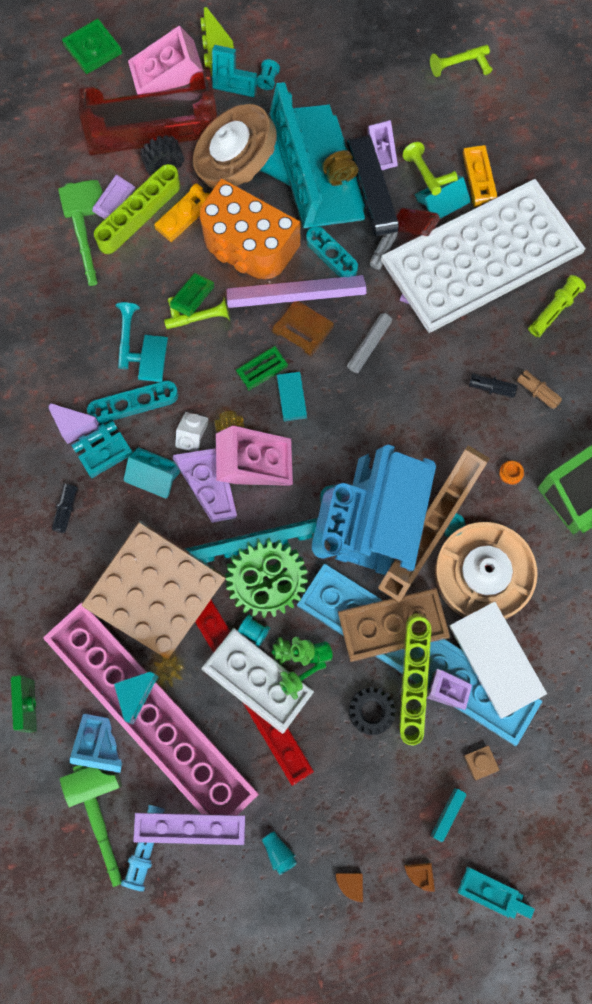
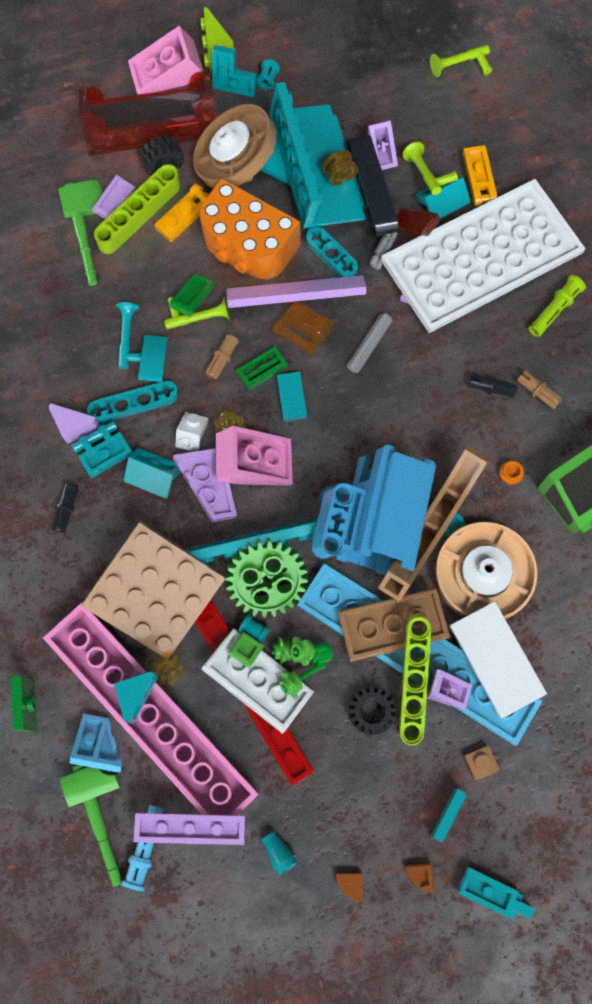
(92, 46): green plate -> none
(222, 356): none -> medium nougat axle
(246, 650): none -> bright green tile

